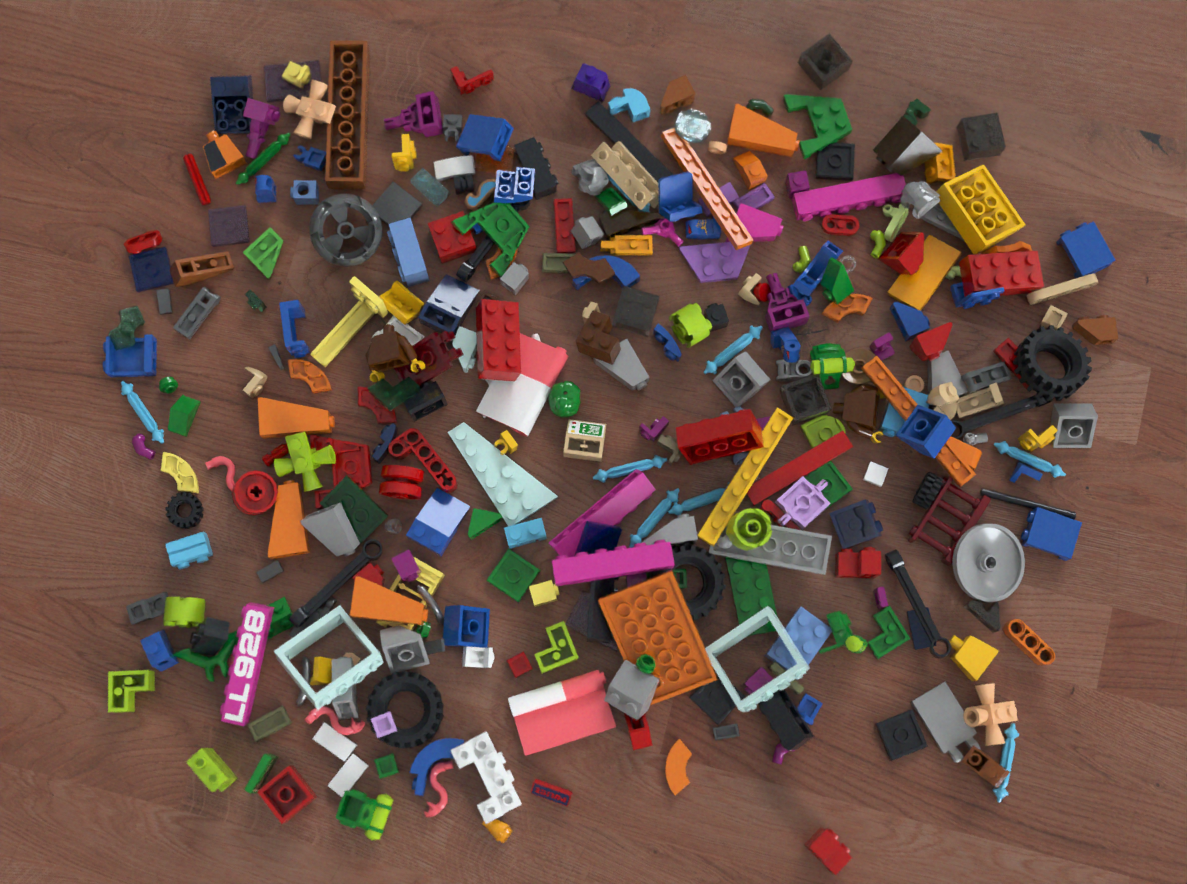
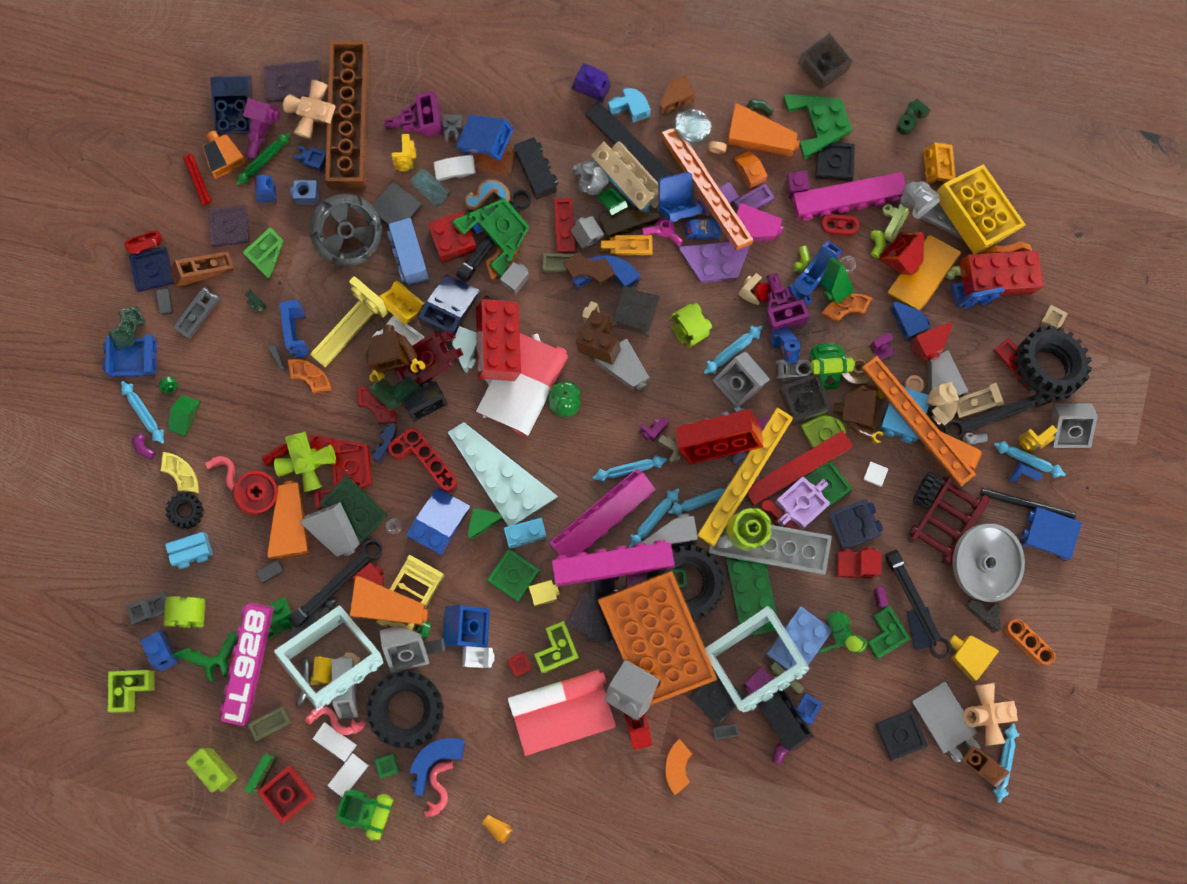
(209, 636): black brick -> none
(255, 385): tan plate -> none
(285, 419): orange slope -> none
(297, 74): light yellow bracket -> none
(384, 724): lavender plate -> none
(401, 482): red wheel -> none
(406, 566): magenta brick -> none
(432, 604): flat silver piece -> none
(464, 184): black wheel -> none
(468, 86): red bracket -> none
(493, 773): white bracket -> none
(508, 443): yellow tile -> none
(514, 186): blue slope -> none
(551, 792): slope -> none
(584, 440): tan slope -> none
(598, 536): clear blue tile -> none
(646, 664): green plate -> none
(671, 348): blue slope -> none
(717, 316): black brick -> none
(829, 850): red brick -> none
(905, 148): dark brown slope -> none
(926, 431): blue slope -> none
(981, 136): clear smoke brick -> none
(986, 376): dark grey plate -> none
(1062, 289): tan beam -> none
(1086, 249): blue panel -> none
(1097, 331): dark orange slope -> none

